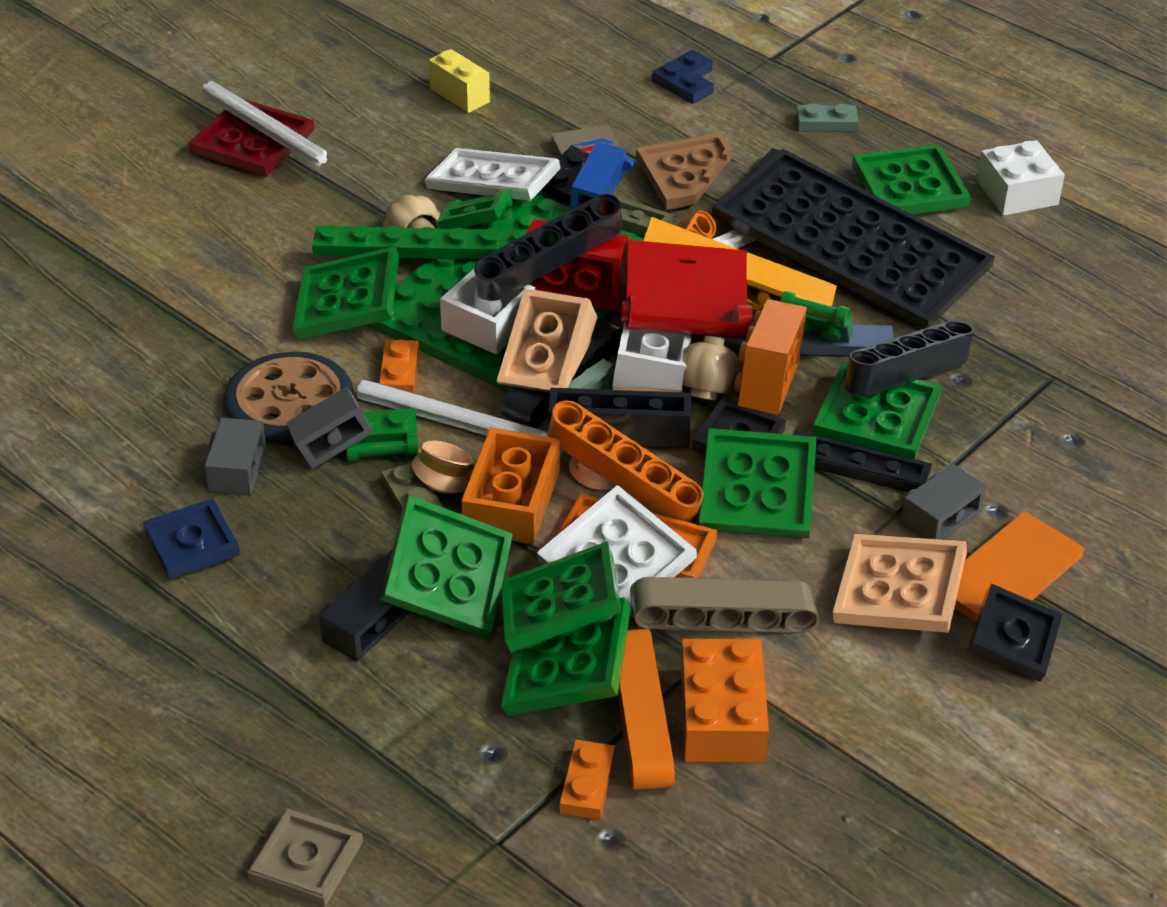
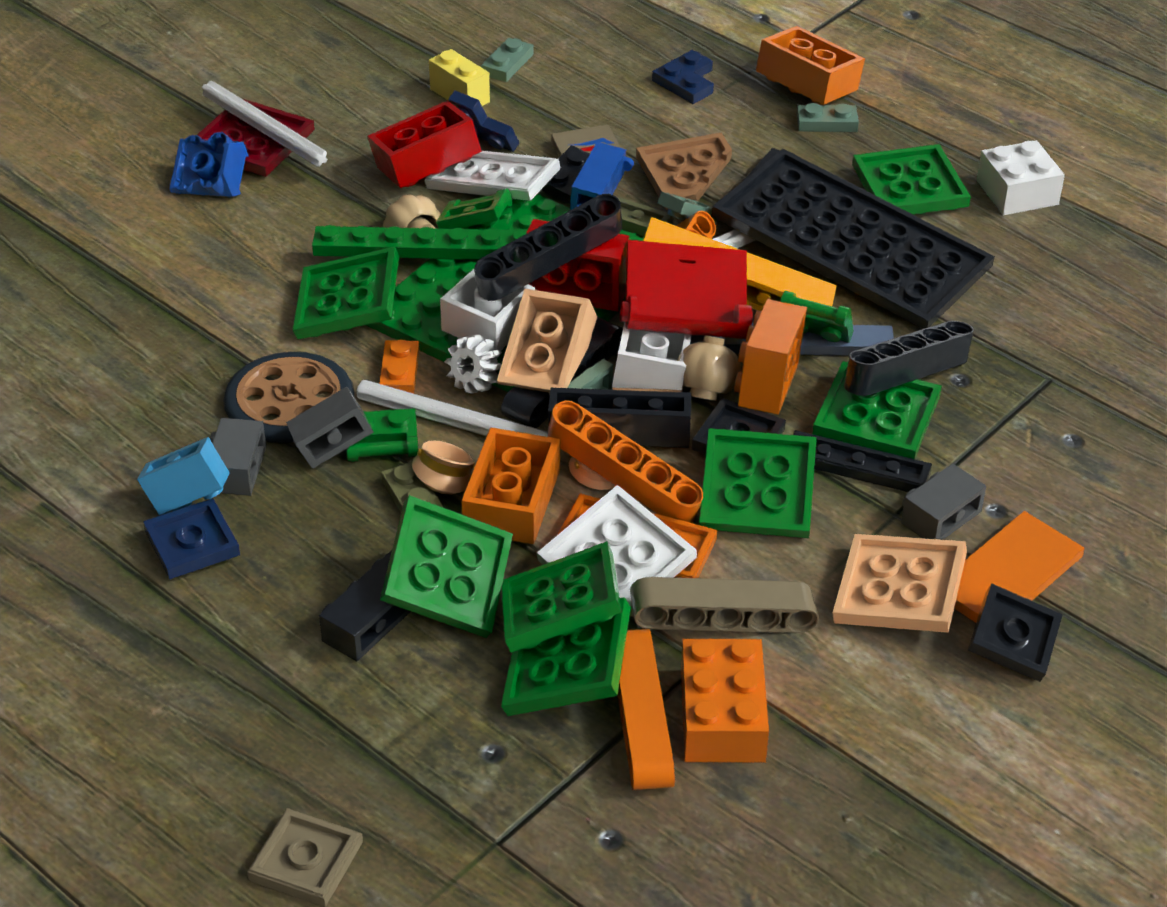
(184, 476): none -> dark azure brick
(208, 166): none -> blue slope
(424, 144): none -> red brick
(473, 363): none -> white gear
(494, 132): none -> dark blue plate
(508, 59): none -> sand green plate
(587, 779): orange plate -> none
(682, 207): none -> sand green plate
(809, 65): none -> orange brick

